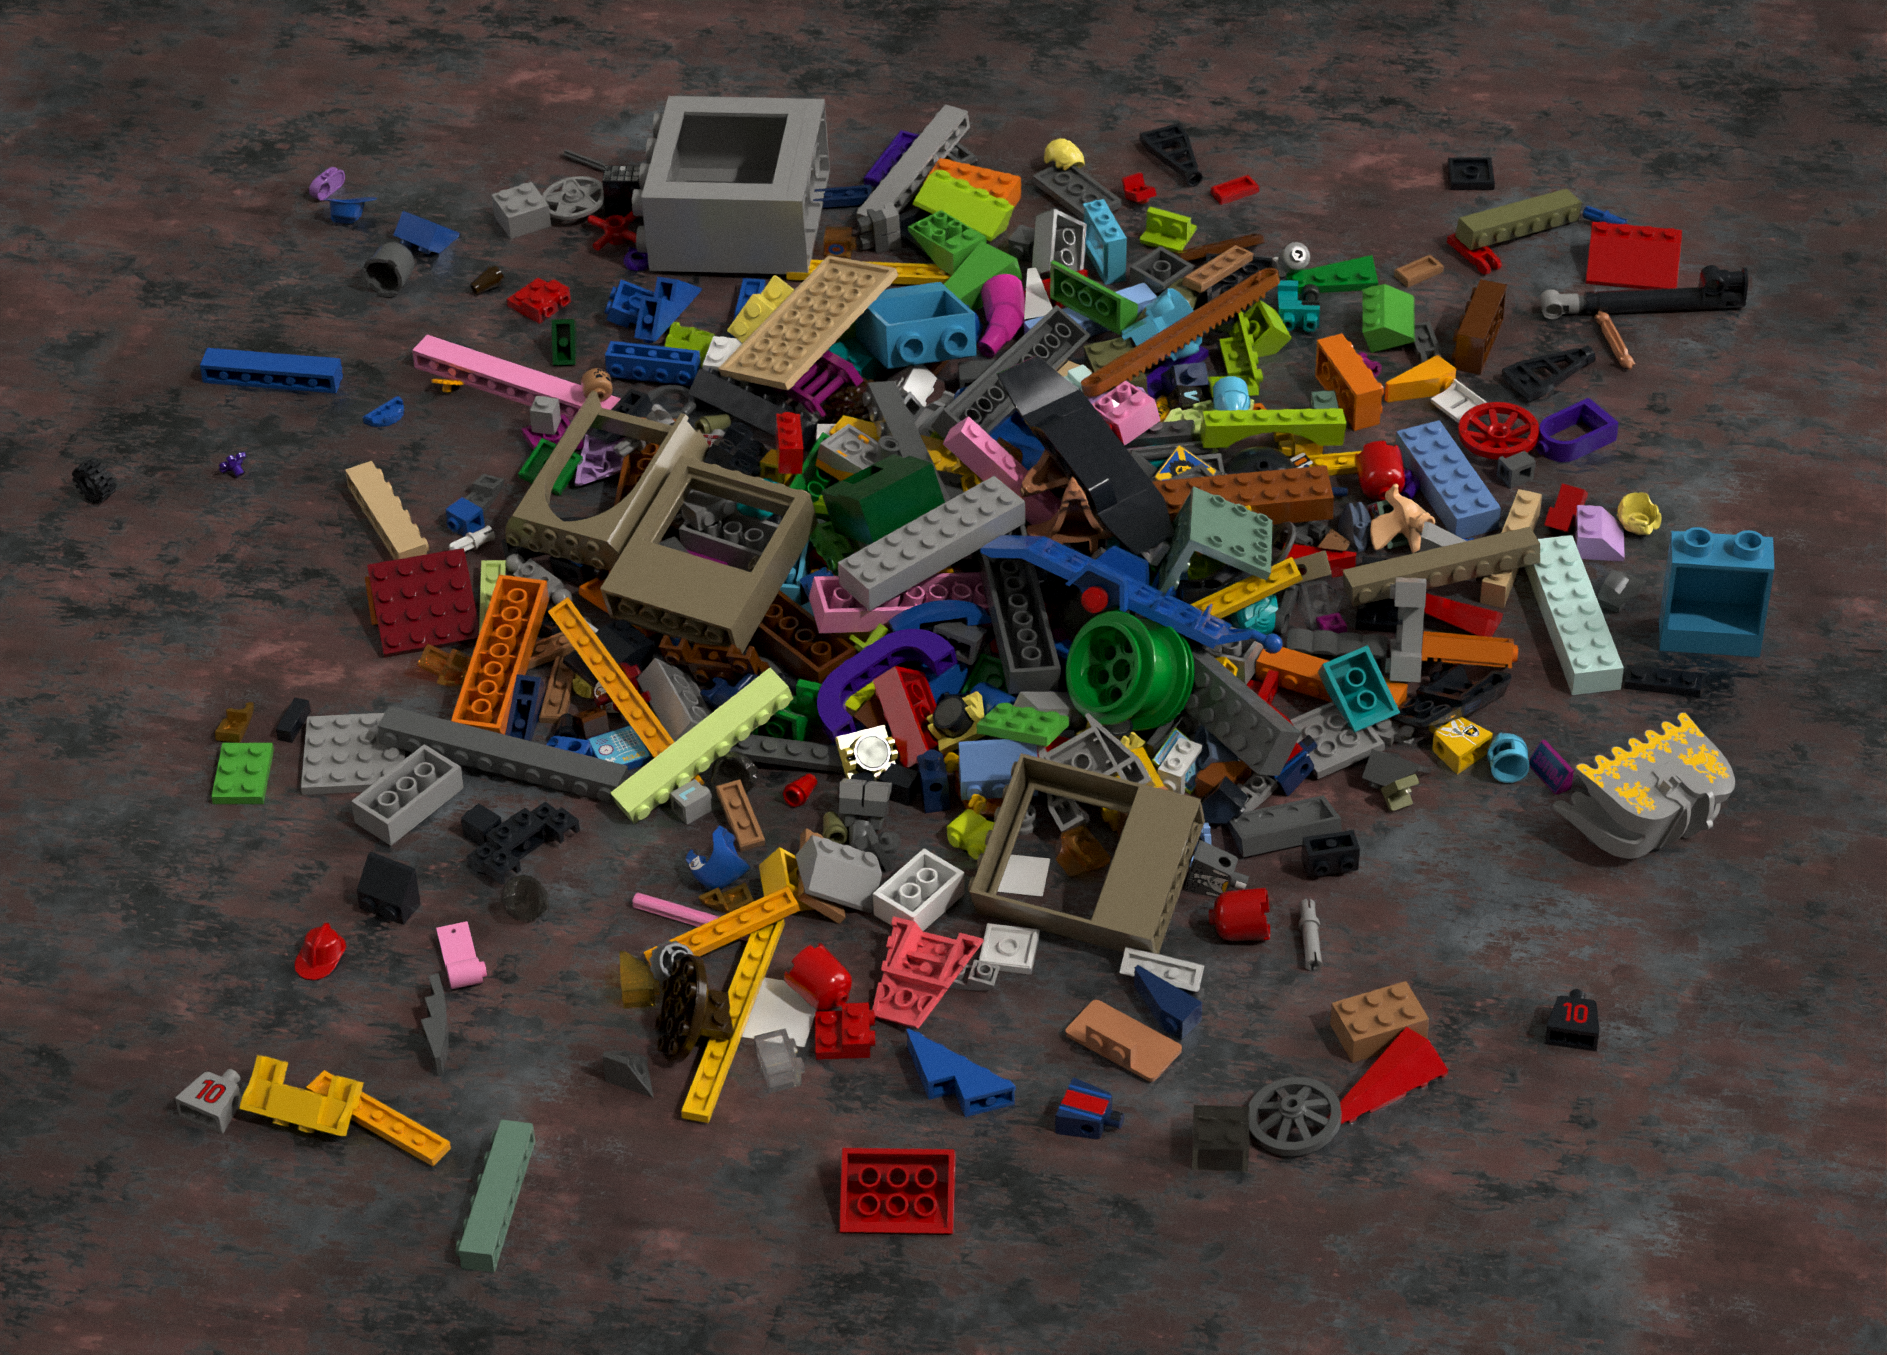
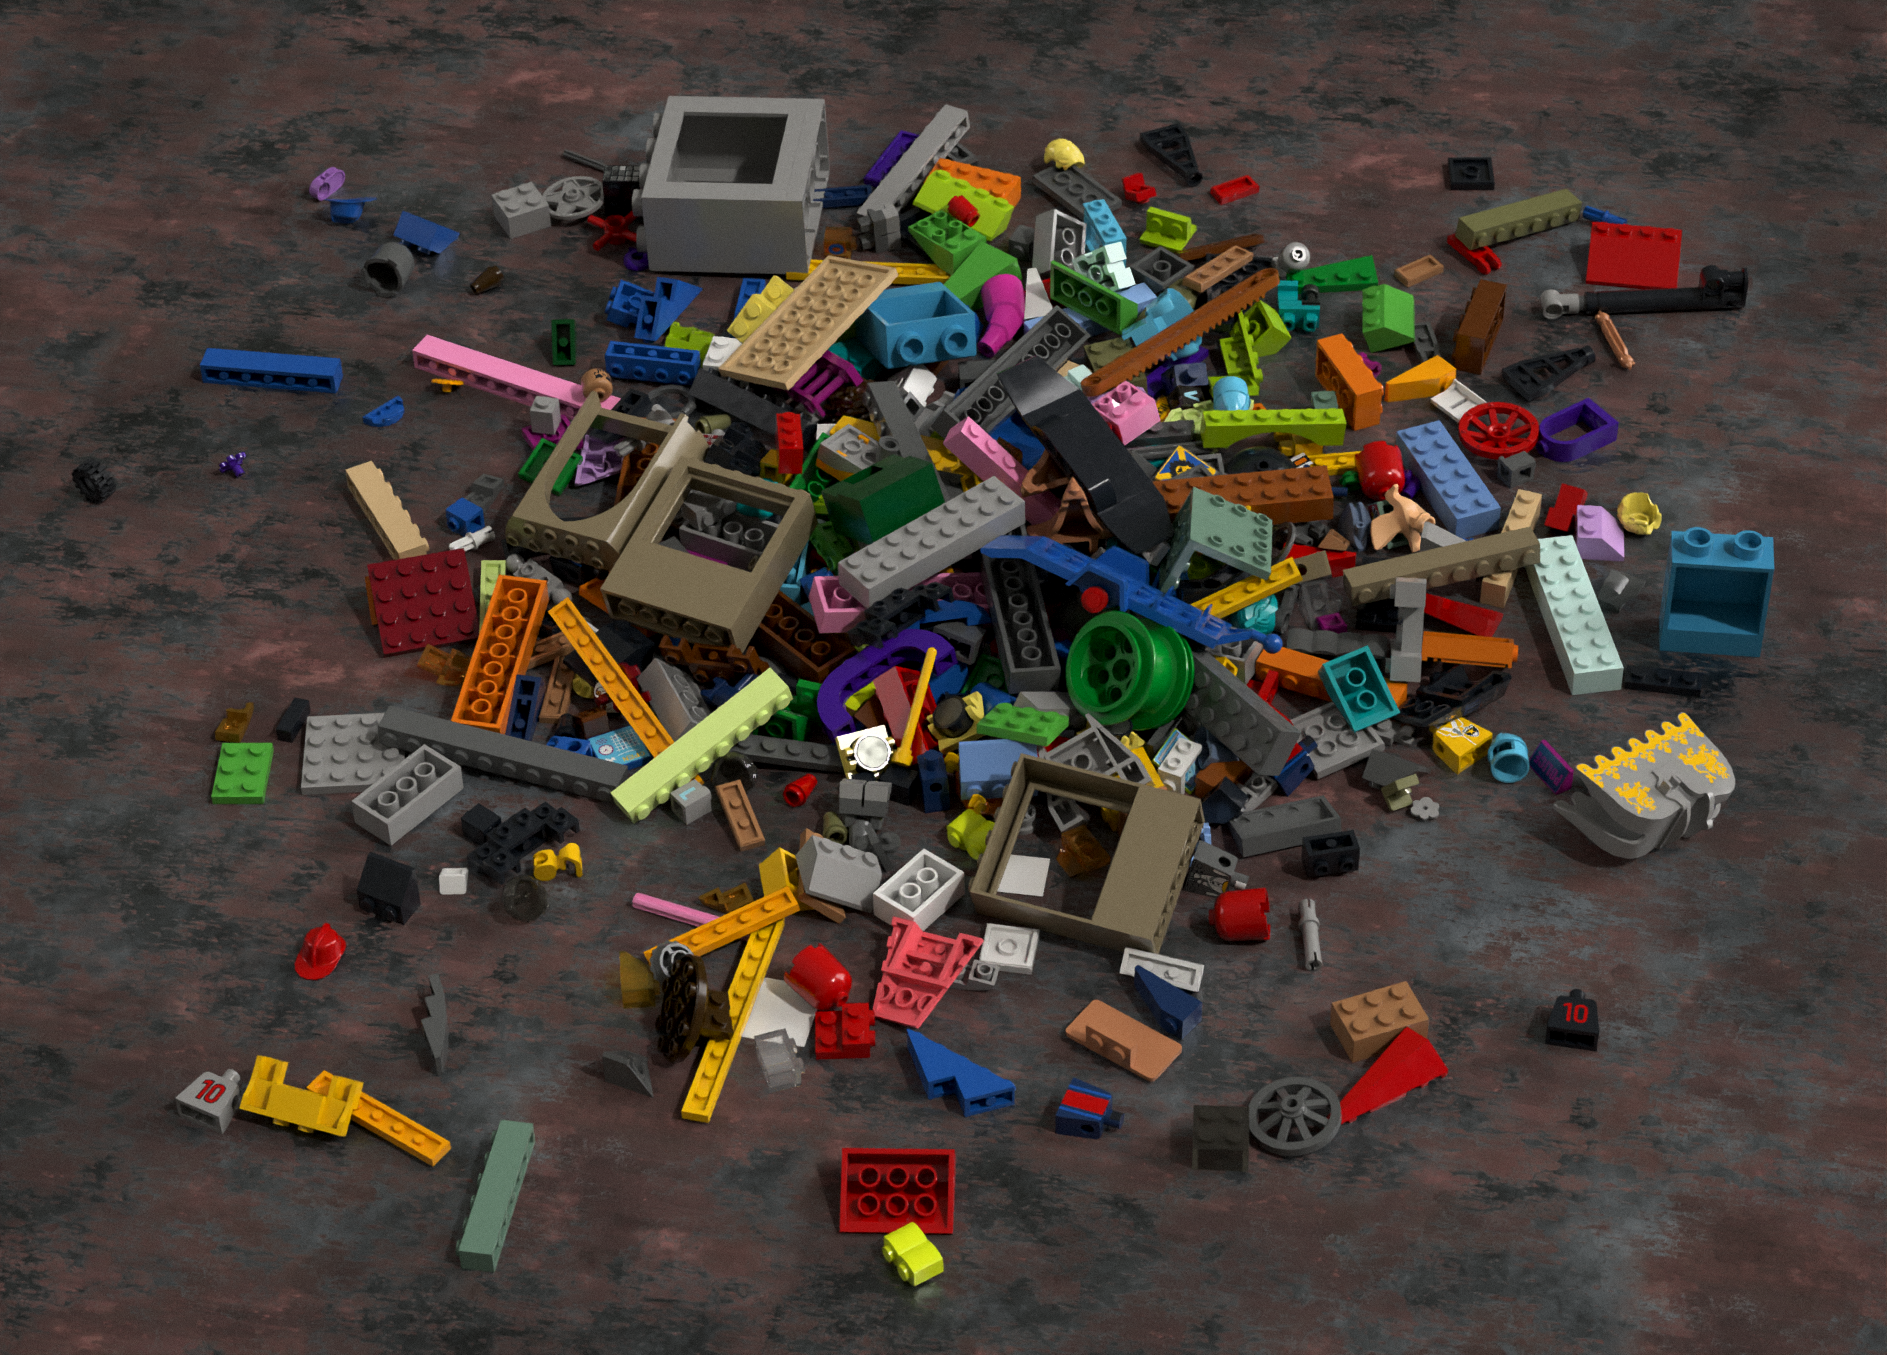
(453, 880): none -> white slope
(460, 956): bright pink door -> none
(540, 299): red plate -> none
(547, 863): none -> yellow leg
(722, 867): blue piece -> none
(897, 613): none -> black bracket
(902, 755): none -> yellow piece
(912, 1254): none -> neon yellow brick
(963, 210): none -> red brick
(1106, 267): none -> light aqua brick
(1350, 480): none -> green plate
(1425, 808): none -> light grey plant

